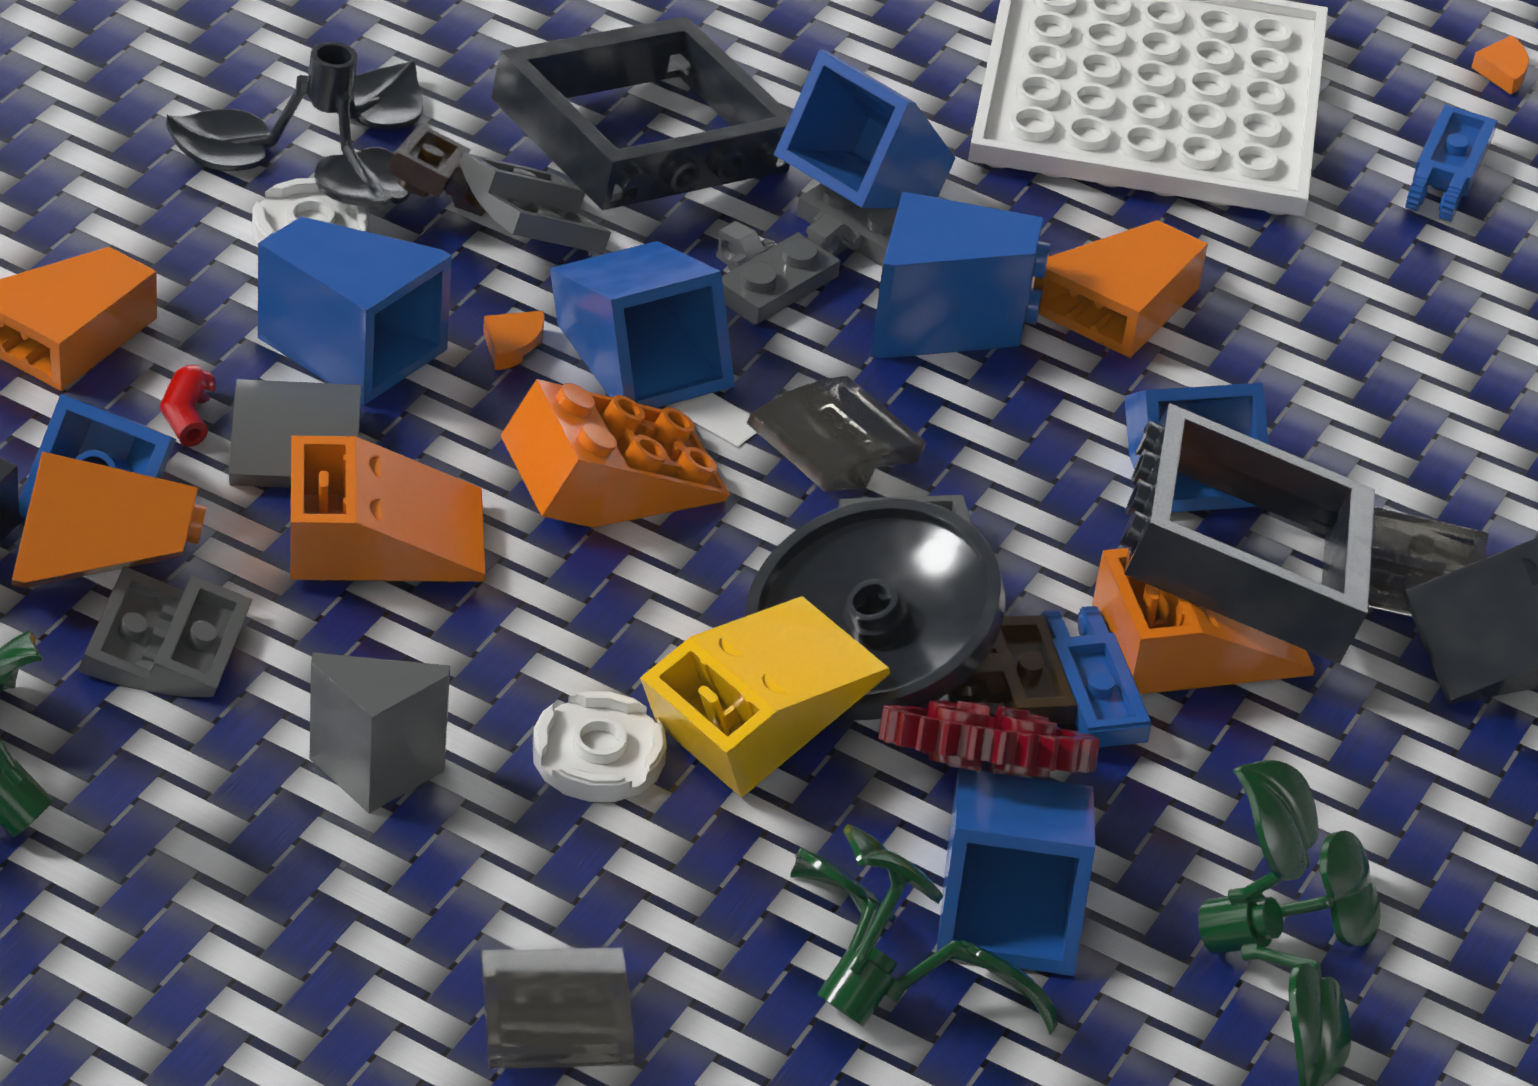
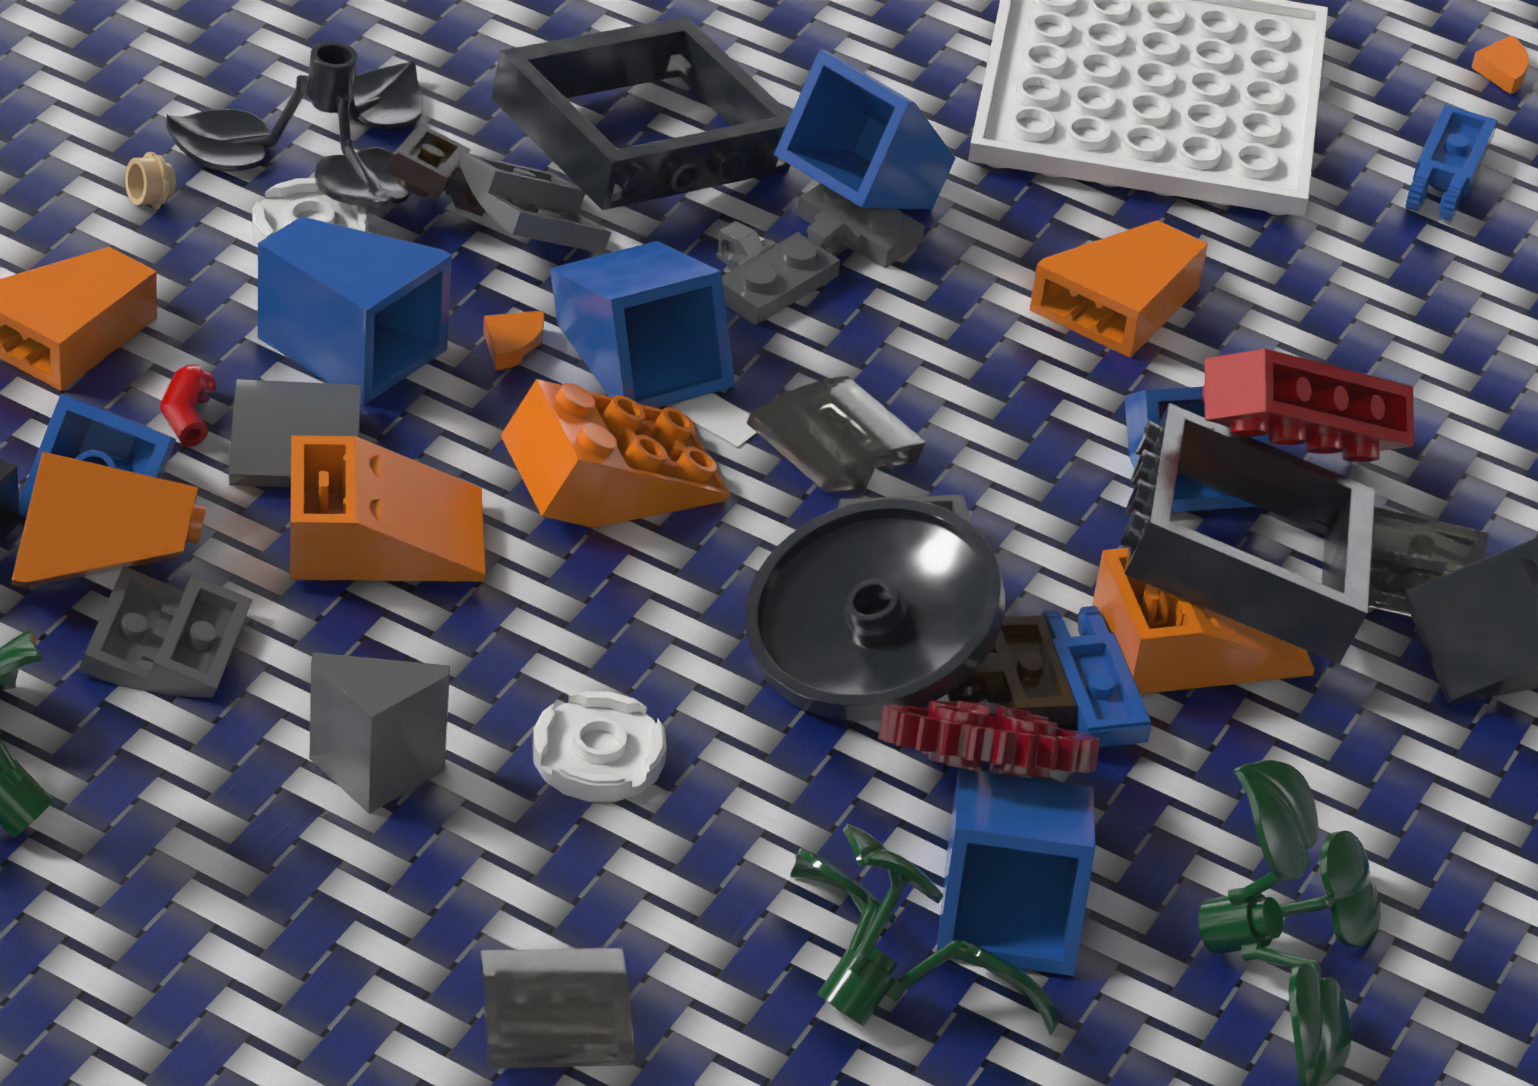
(149, 180): none -> tan plate
(759, 689): yellow slope -> none
(957, 278): blue slope -> none
(1308, 404): none -> red brick

